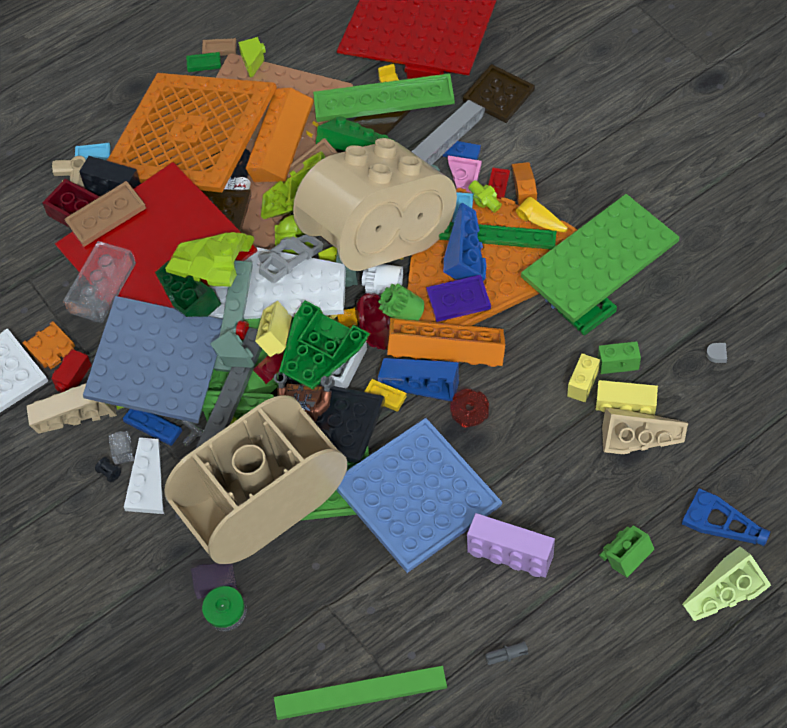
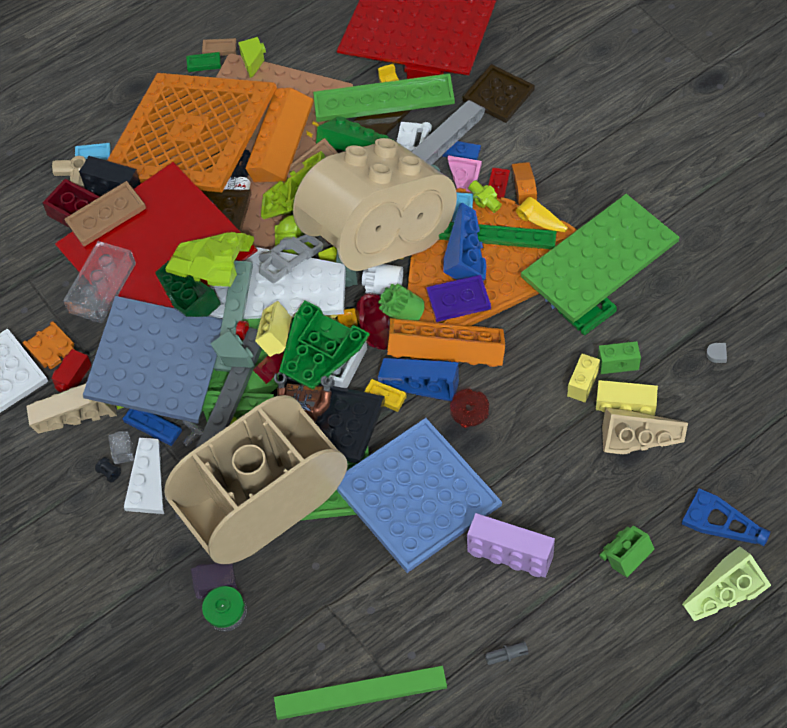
(408, 133): none -> white plate

